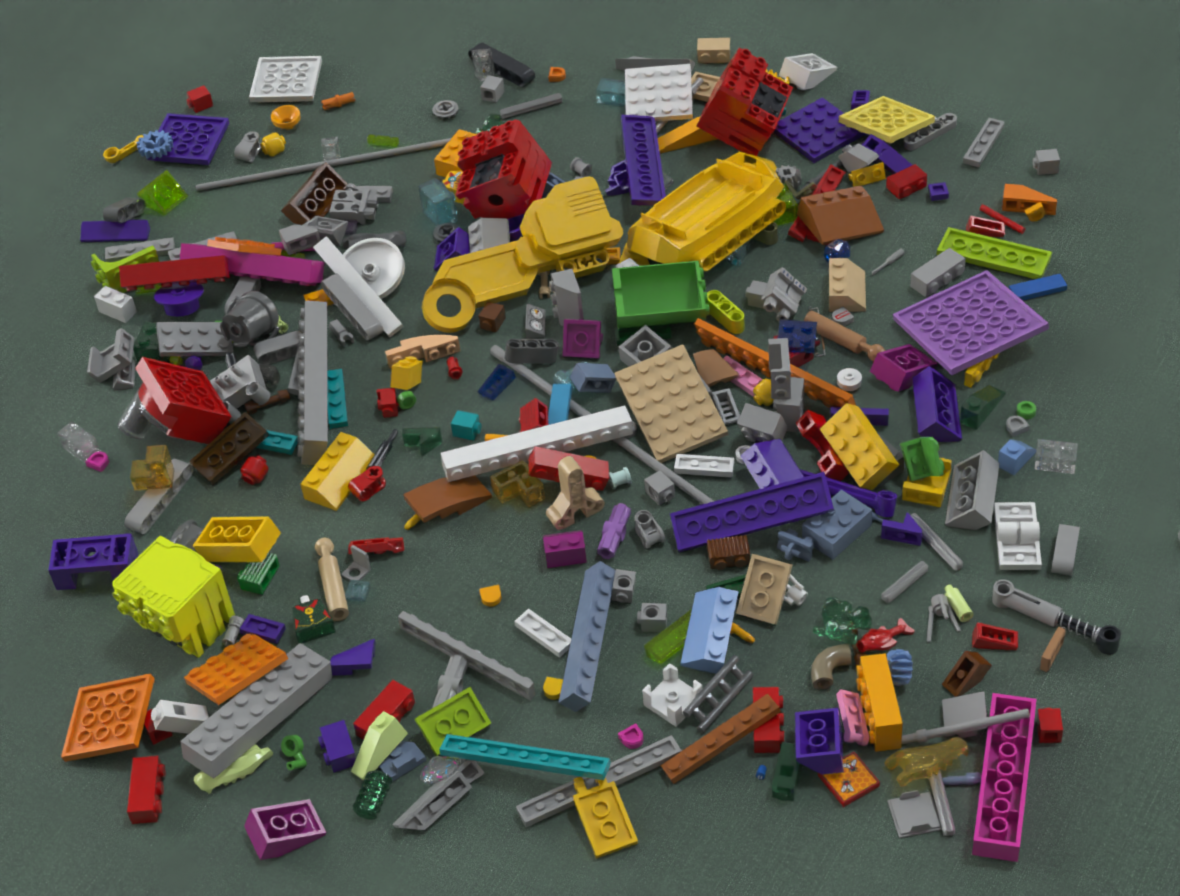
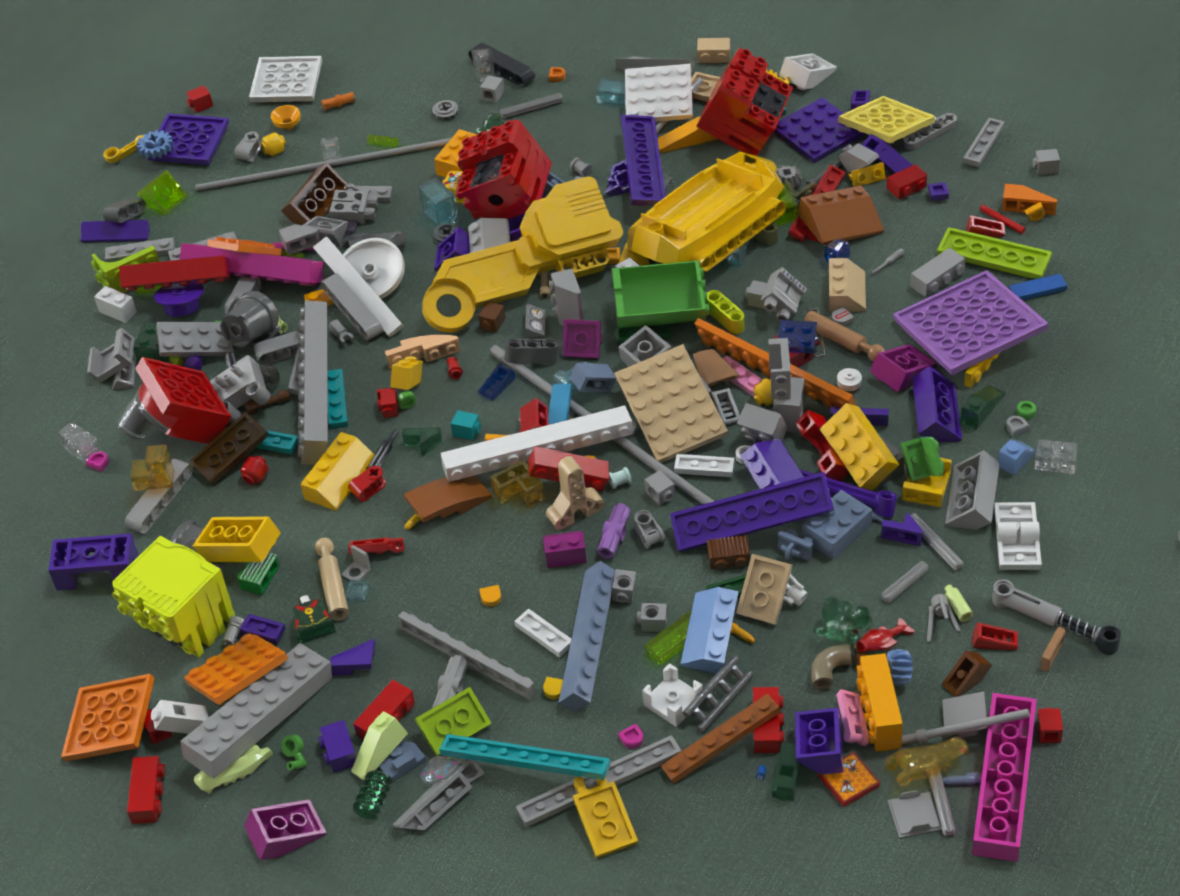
(1065, 549): light grey beam -> none

